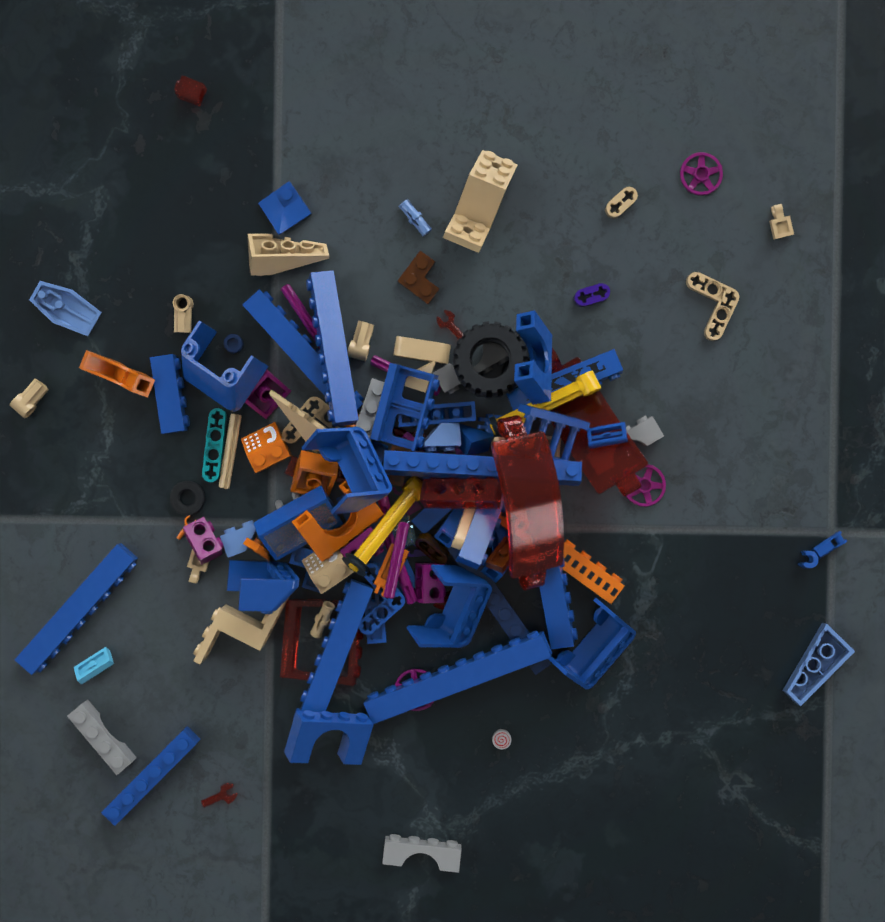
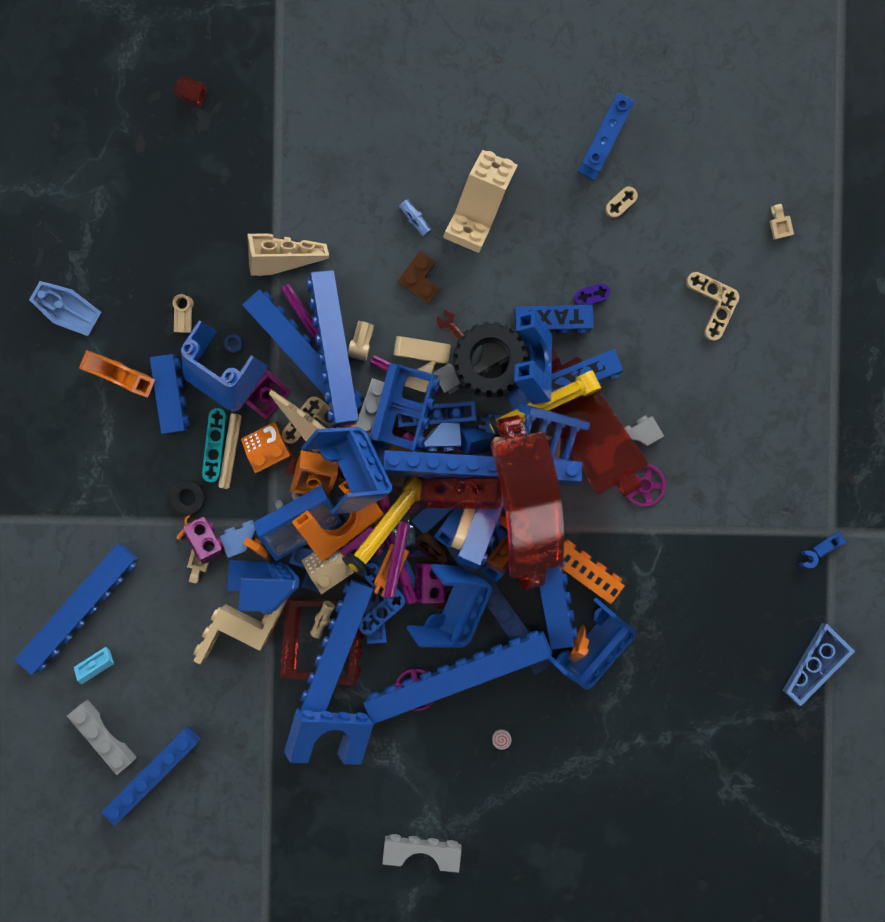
(26, 402): tan piece -> none
(220, 796): clear red bar -> none
(284, 208): blue plate -> none
(563, 317): none -> blue brick
(580, 646): none -> orange plate
(606, 136): none -> blue fence
(613, 437): blue tile -> none
(701, 174): magenta wheel -> none

